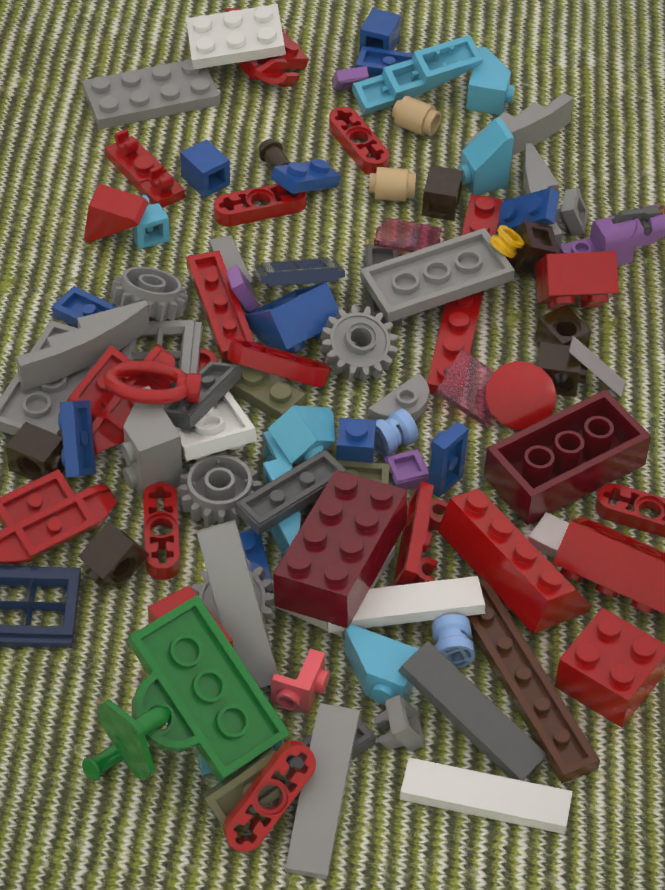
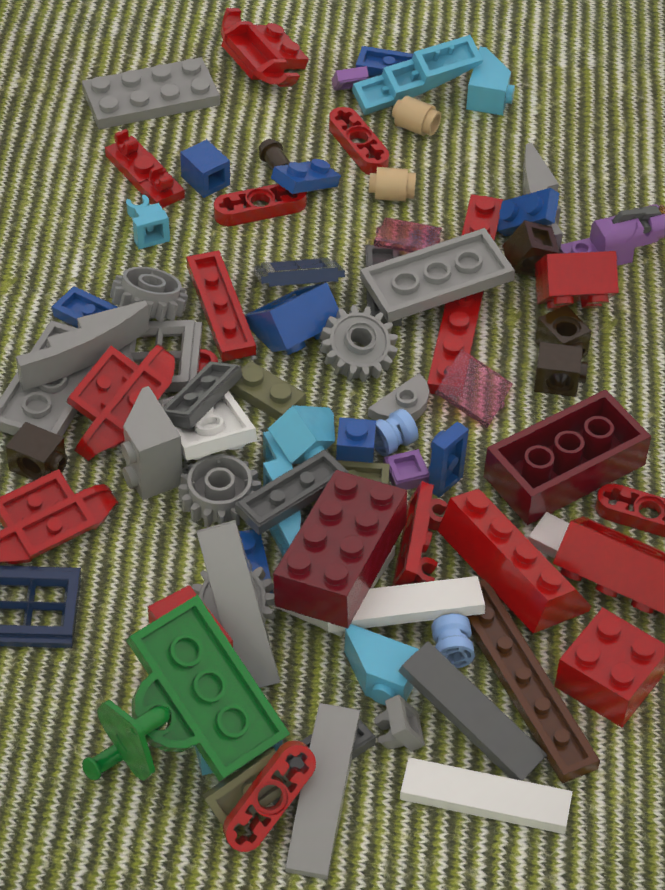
(77, 435): blue plate -> none
(112, 212): red slope -> none
(112, 556): dark brown brick -> none
(153, 542): red beam -> none
(187, 386): red piece -> none
(229, 253): light grey sticker -> none
(235, 36): white plate -> none
(242, 288): medium lavender tile -> none
(278, 362): red beam -> none
(301, 693): coral bracket -> none
(380, 30): blue brick -> none
(442, 193): dark brown brick -> none
(488, 159): medium azure slope -> none
(506, 241): yellow bush -> none
(520, 395): red dish -> none
(536, 122): light grey slope -> none
(574, 212): light grey plate -> none
(597, 366): light grey sticker -> none

